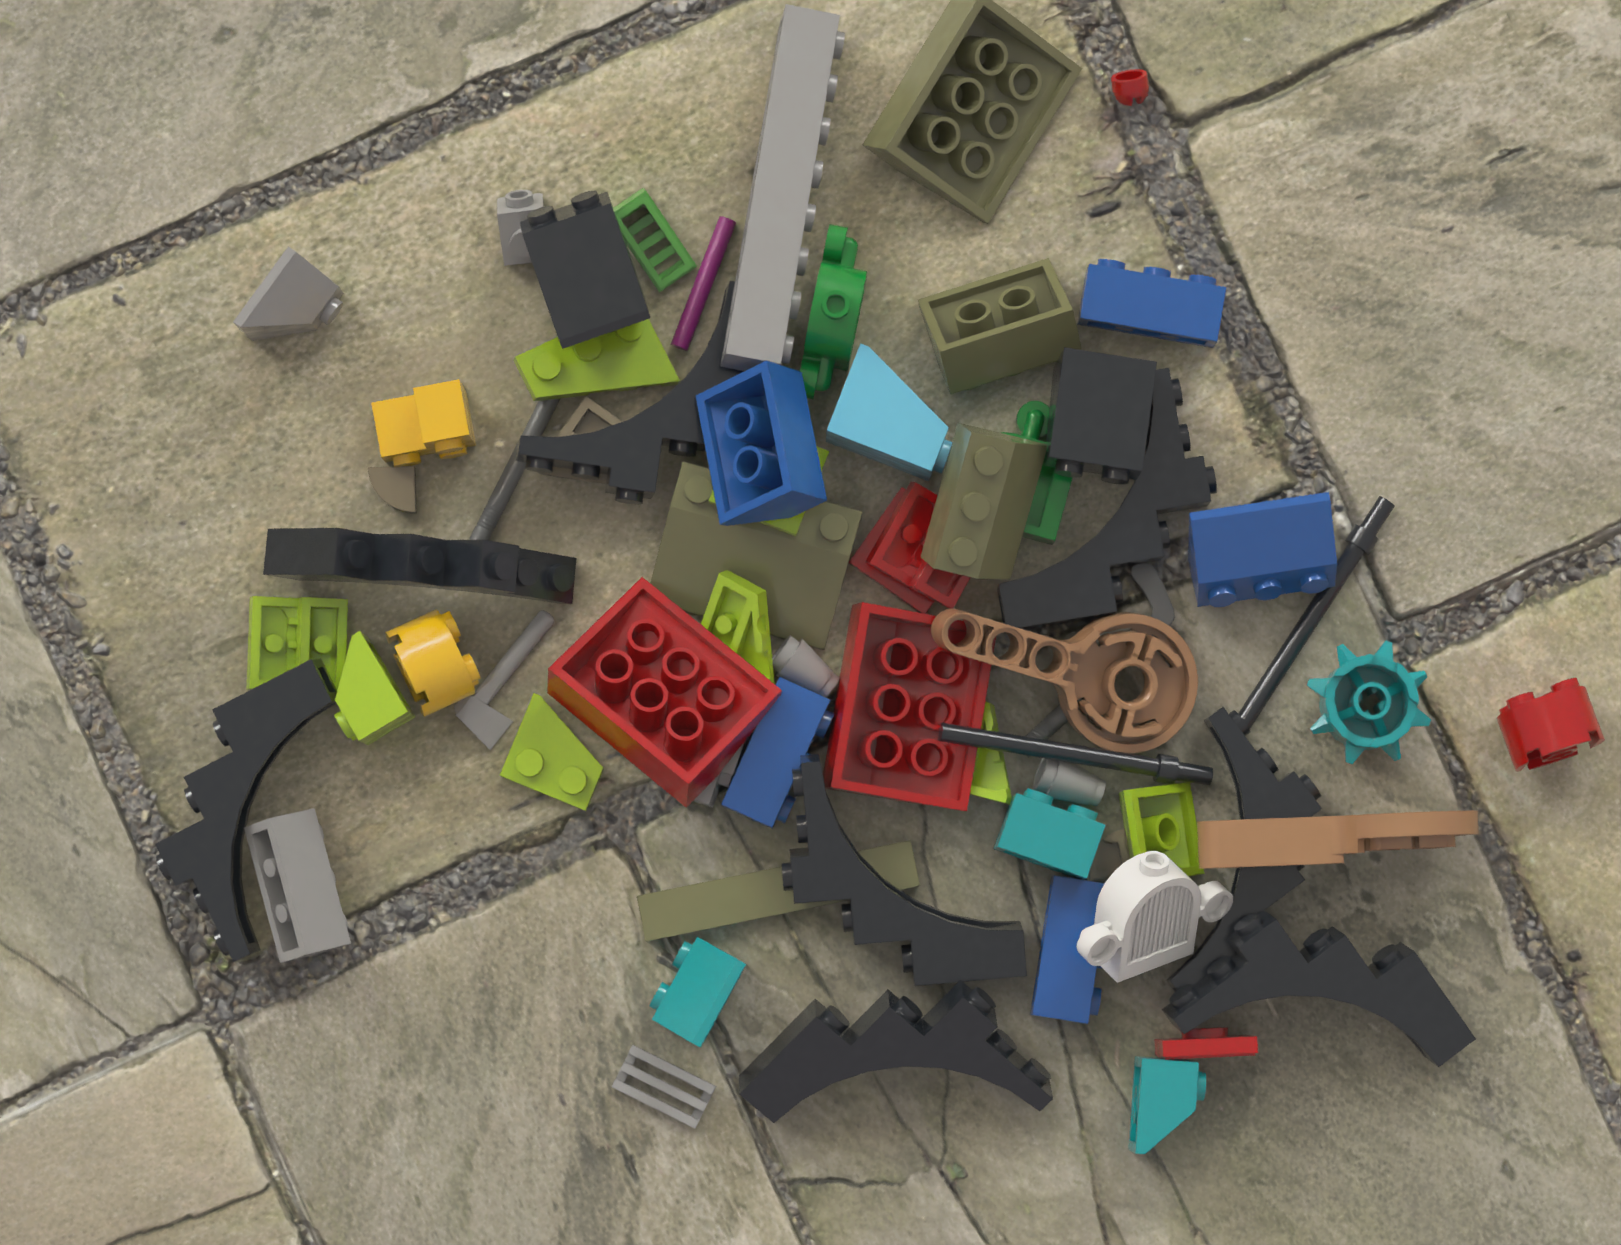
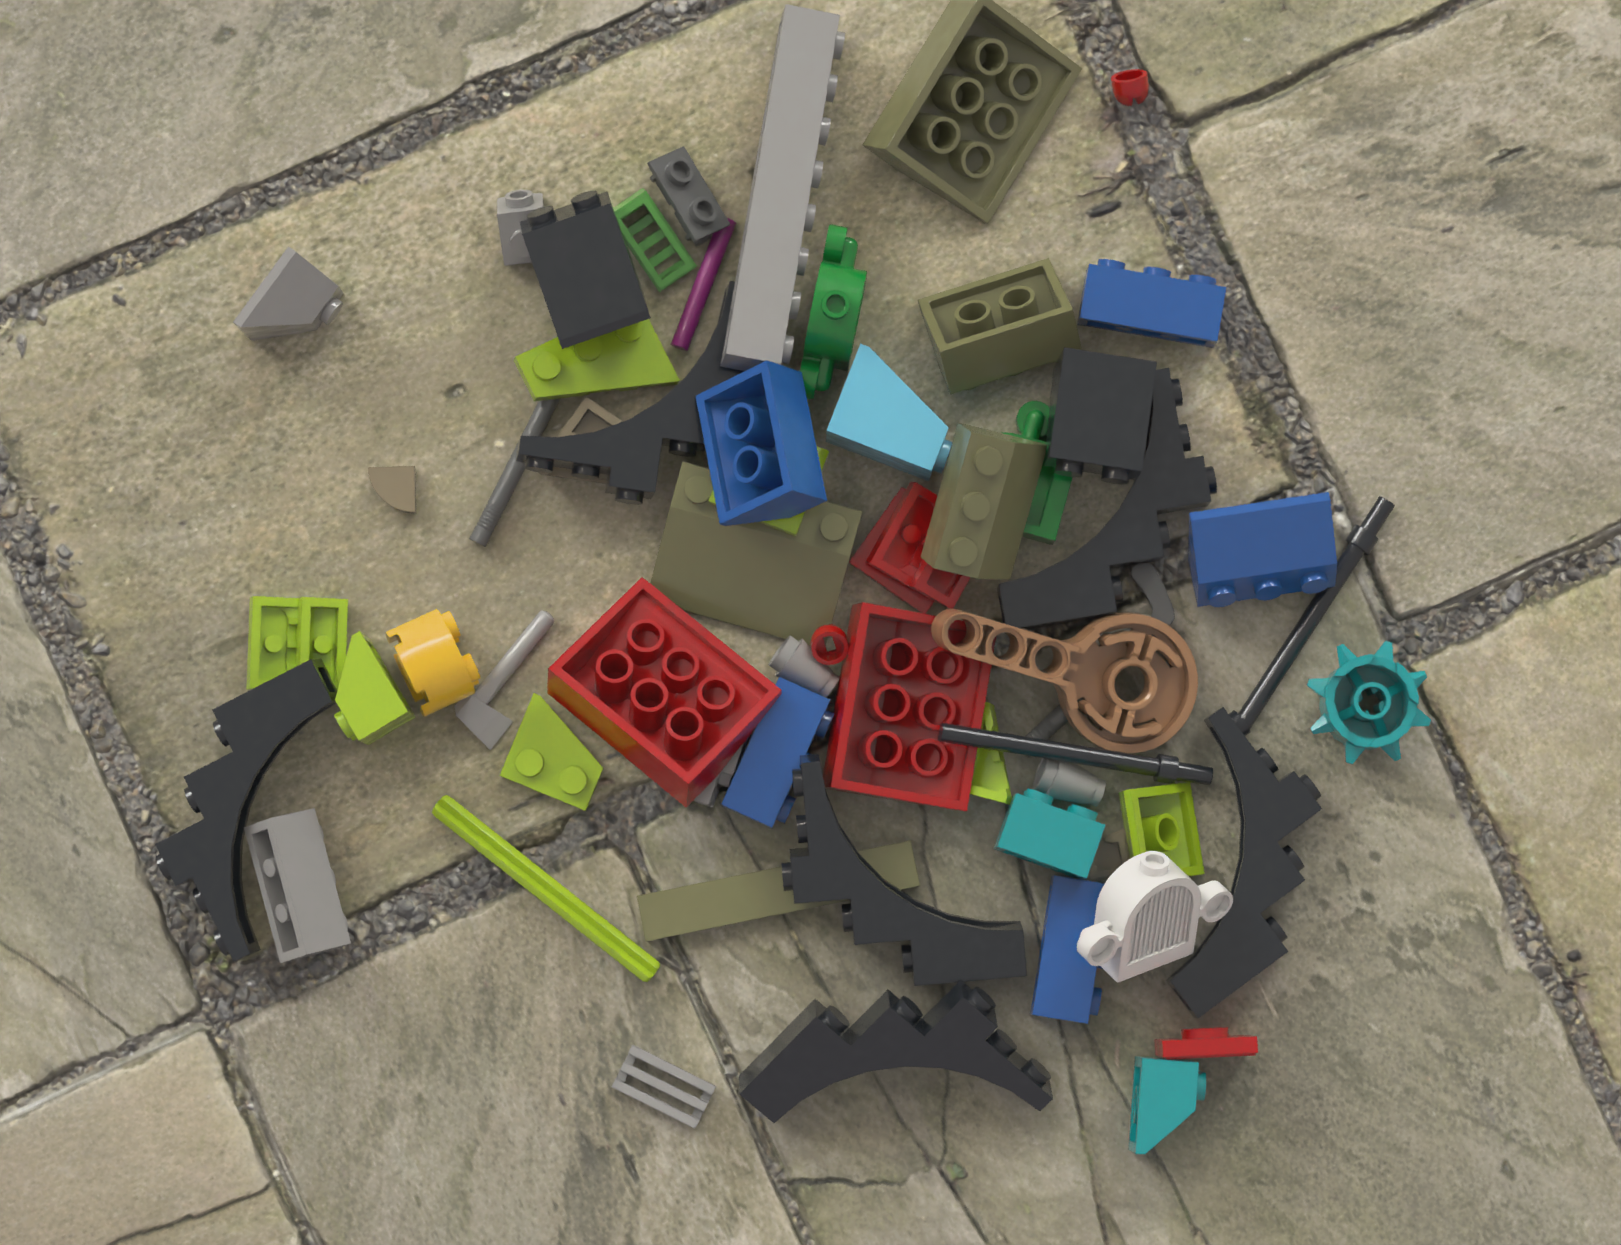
(419, 562): black arch -> none
(424, 424): yellow brick -> none
(546, 888): none -> lime axle
(689, 195): none -> dark grey hinge
(698, 990): teal slope -> none
(741, 620): lime wing -> none
(819, 648): none -> red hinge
(1326, 837): medium nougat beam -> none
(1327, 967): black arch -> none
(1549, 726): red brick -> none

